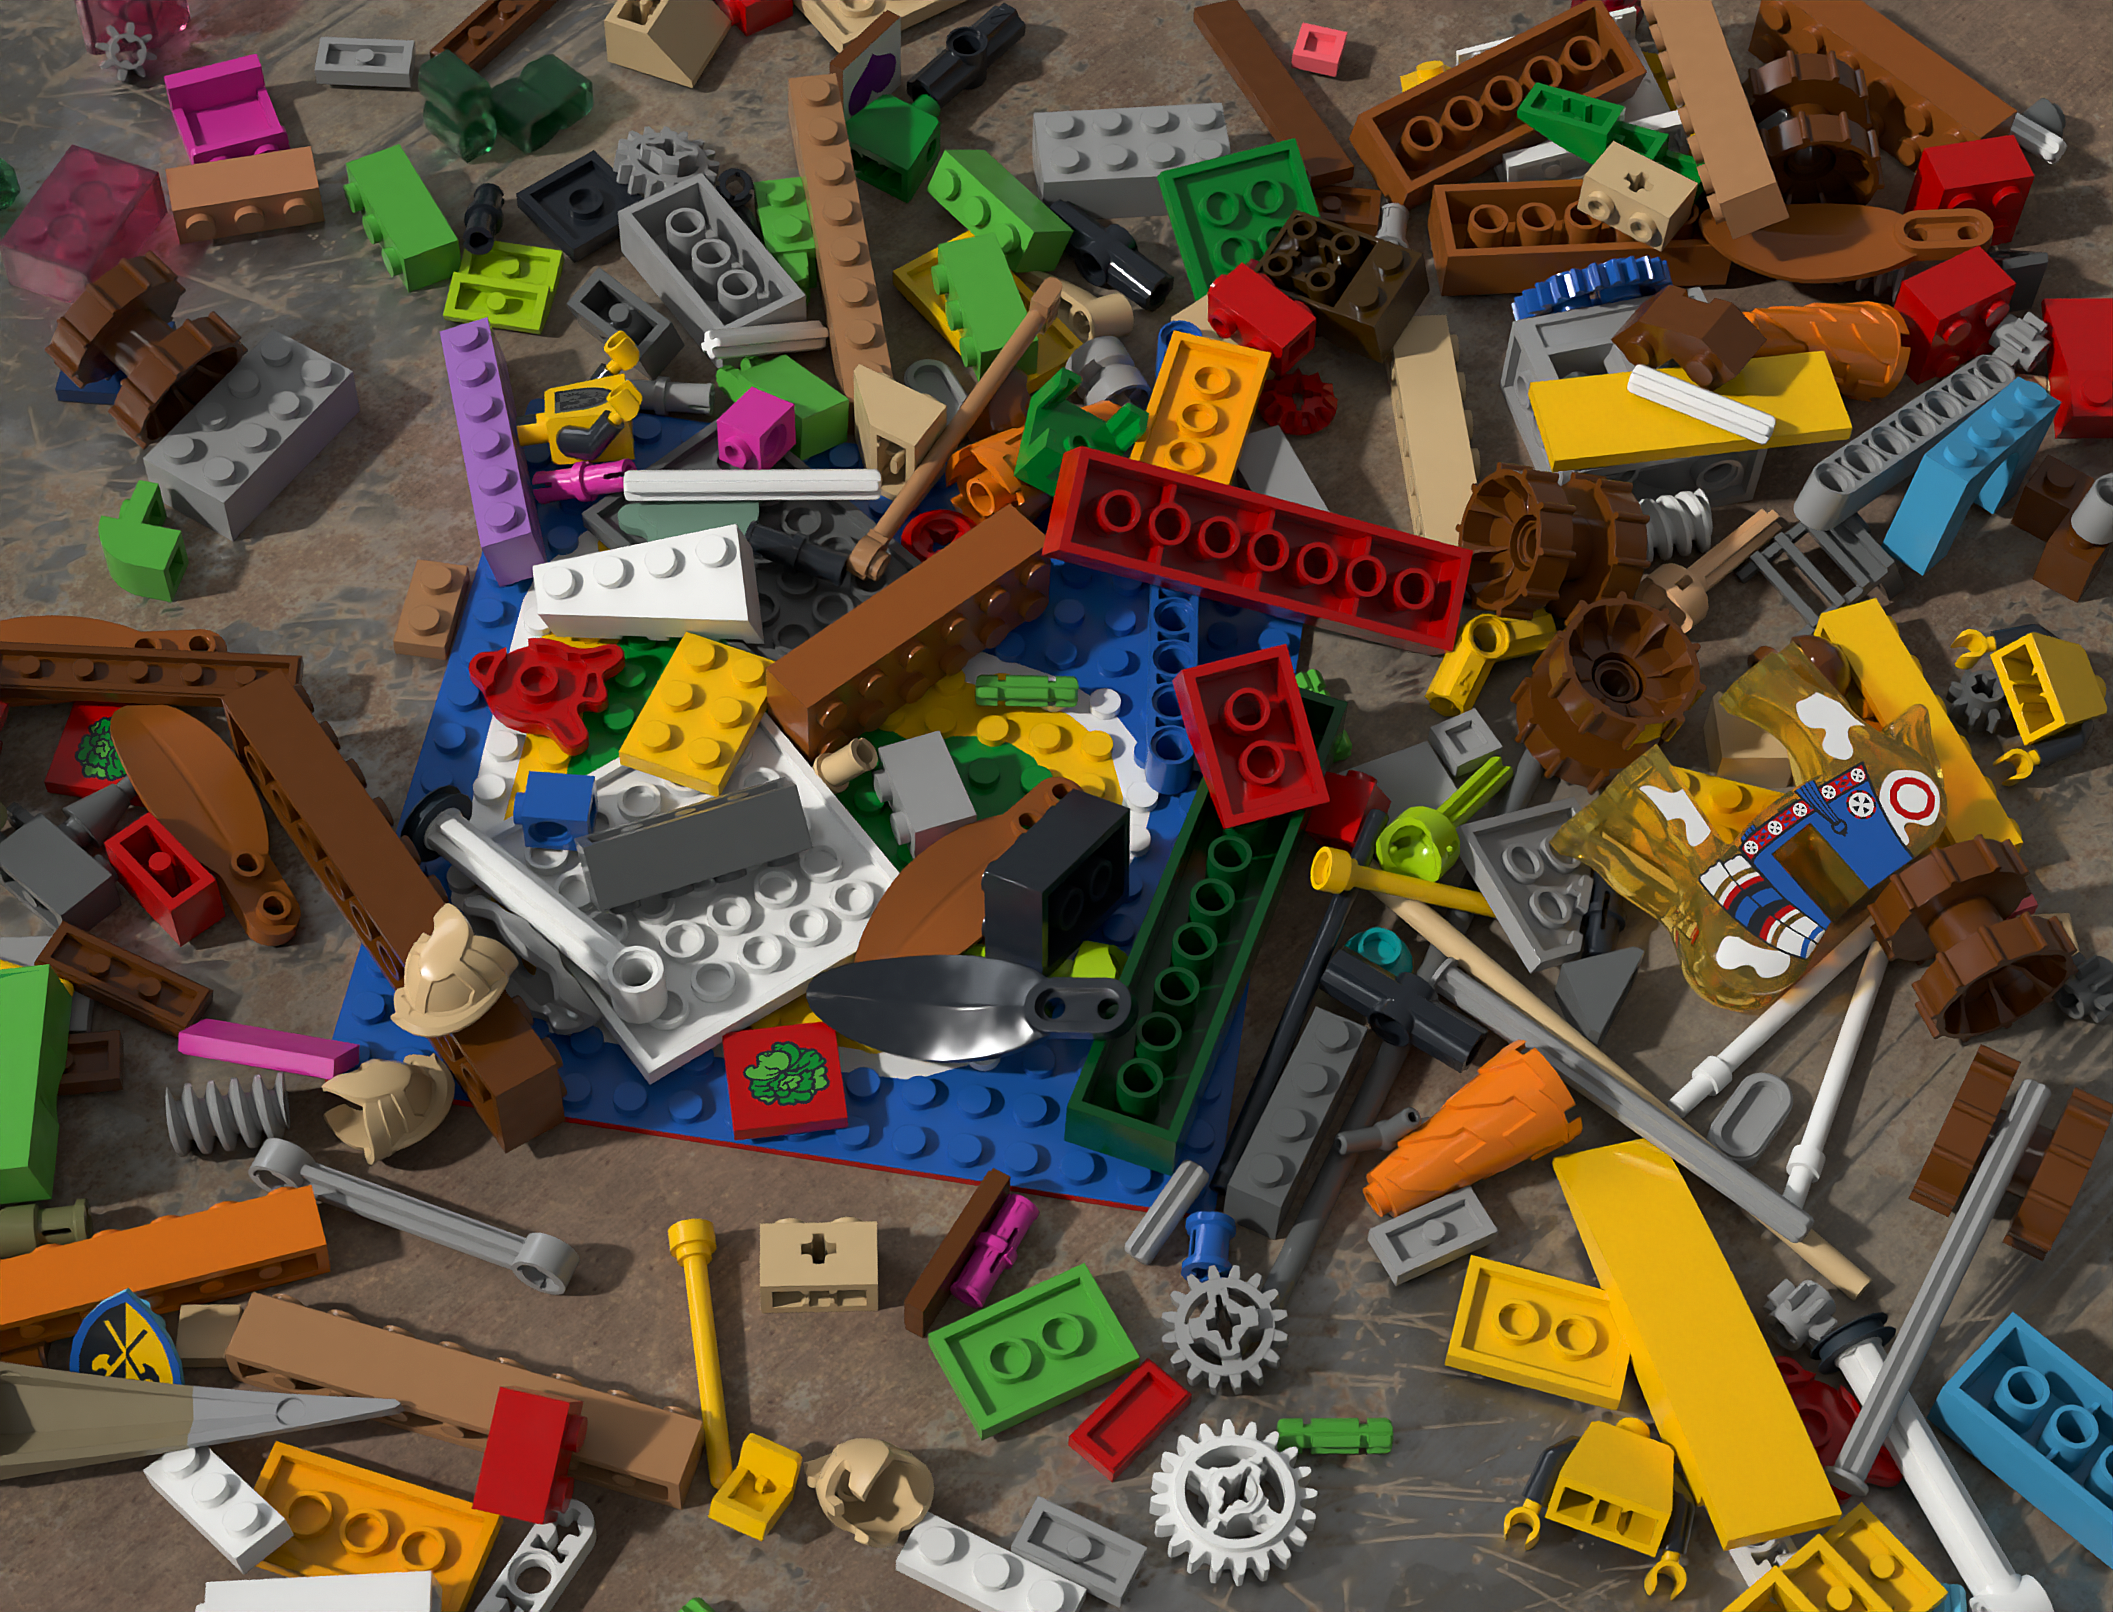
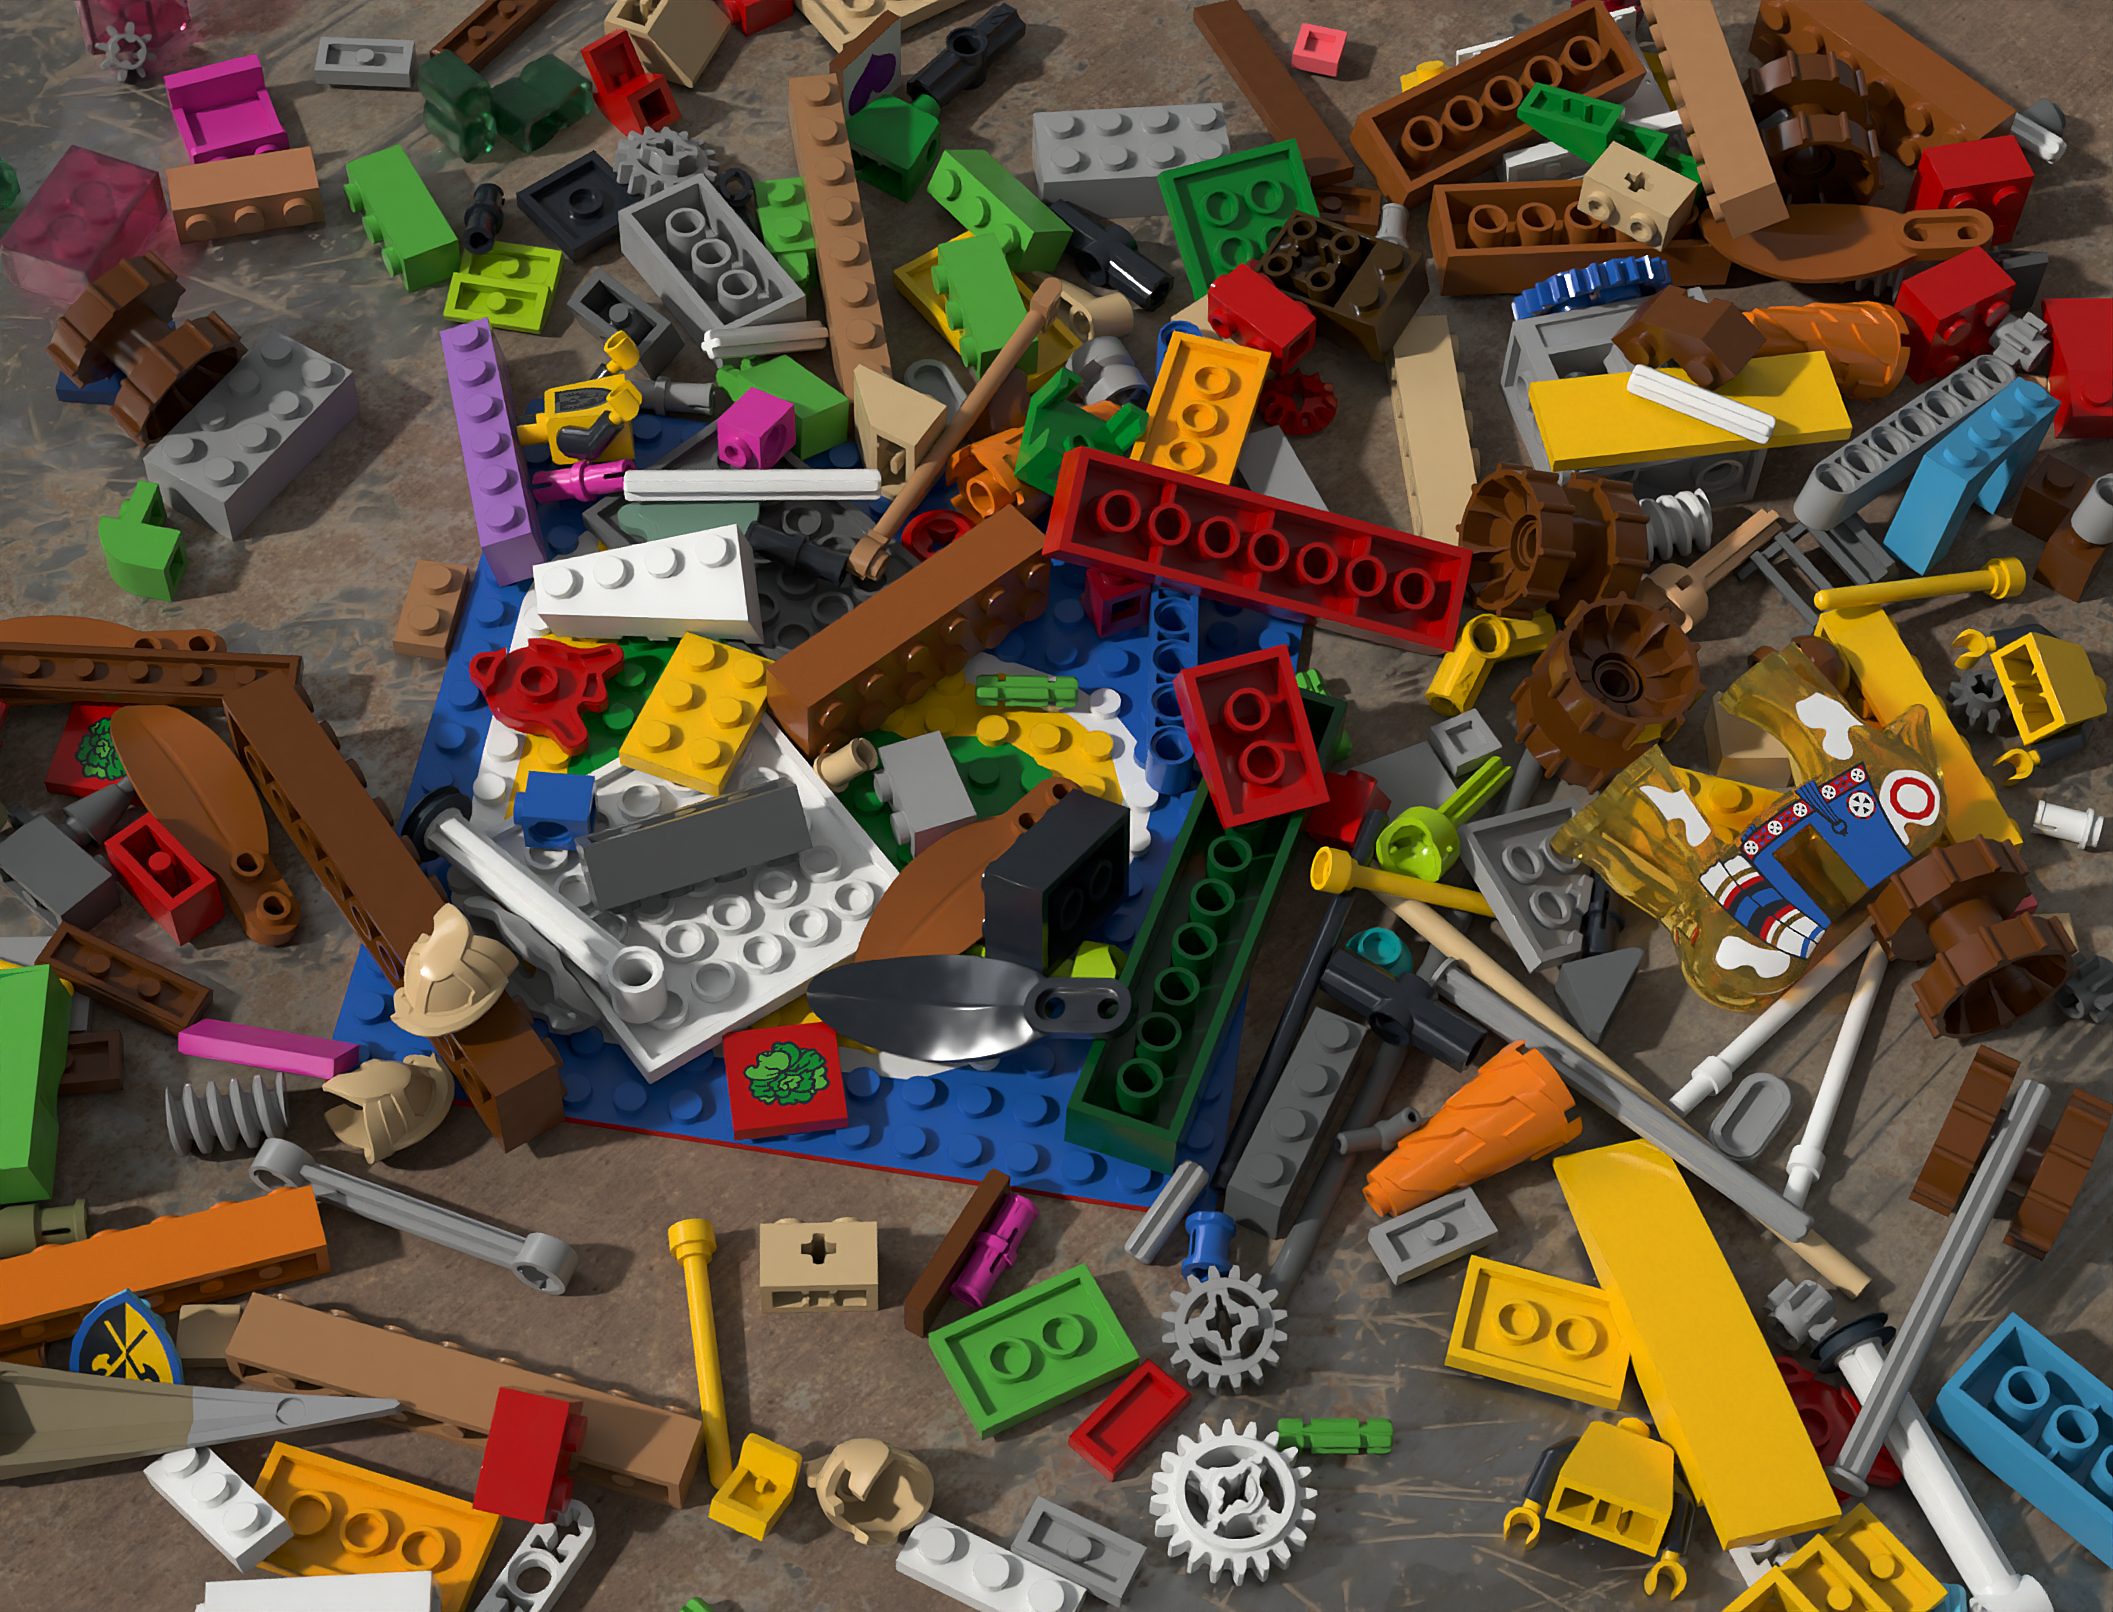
(624, 90): none -> red brick
(1105, 589): none -> dark red brick
(1998, 578): none -> yellow piece
(2068, 824): none -> white pin

